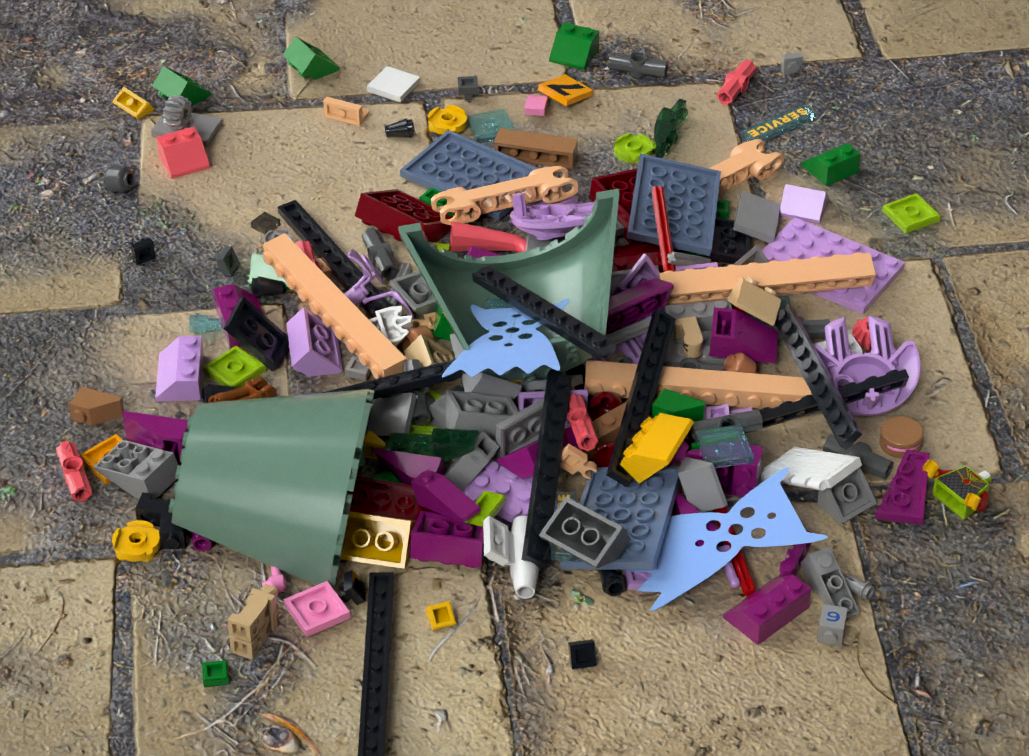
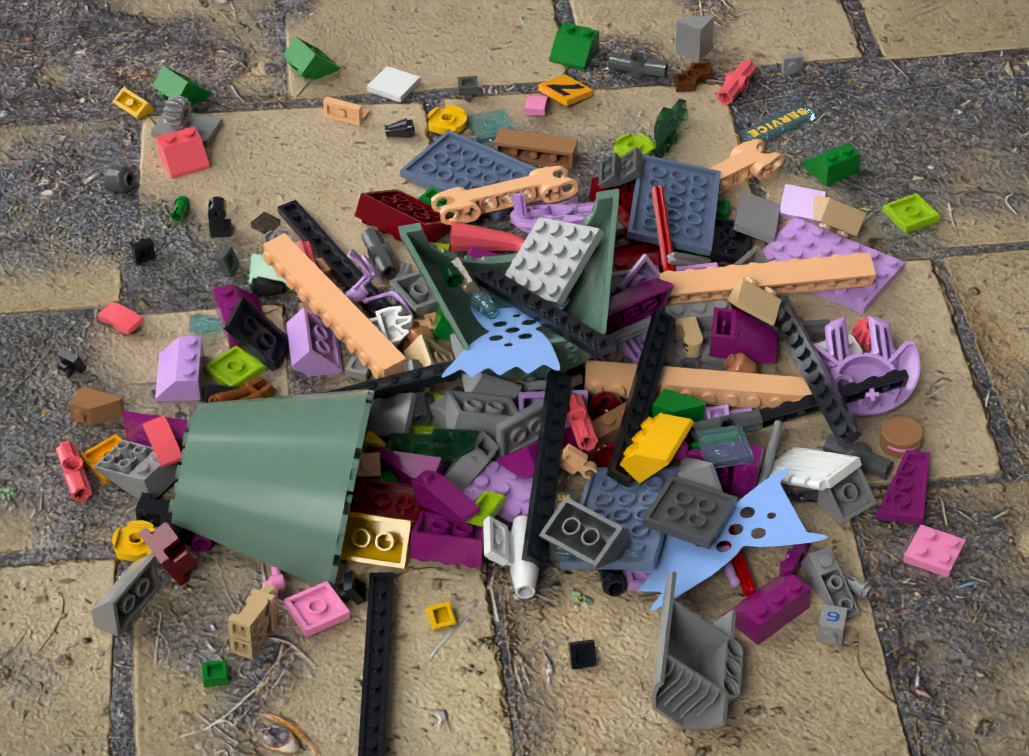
(69, 363): none -> black tile
(120, 317): none -> coral slope
(127, 596): none -> light grey slope
(162, 441): none -> coral slope
(162, 540): none -> dark red panel
(182, 204): none -> green pin
(216, 216): none -> black leg
(369, 465): none -> light nougat plate
(452, 275): none -> dark green hose
(469, 283): none -> dark tan plate
(484, 304): none -> clear light blue cone
(554, 258): none -> plate
(620, 170): none -> dark grey slope
(690, 511): none -> dark grey plate
(694, 36): none -> light grey slope
(694, 75): none -> reddish brown tile
(695, 665): none -> light grey panel
(769, 456): none -> light grey piece
(837, 215): none -> tan slope
(934, 551): none -> bright pink plate
(960, 488): torso -> none

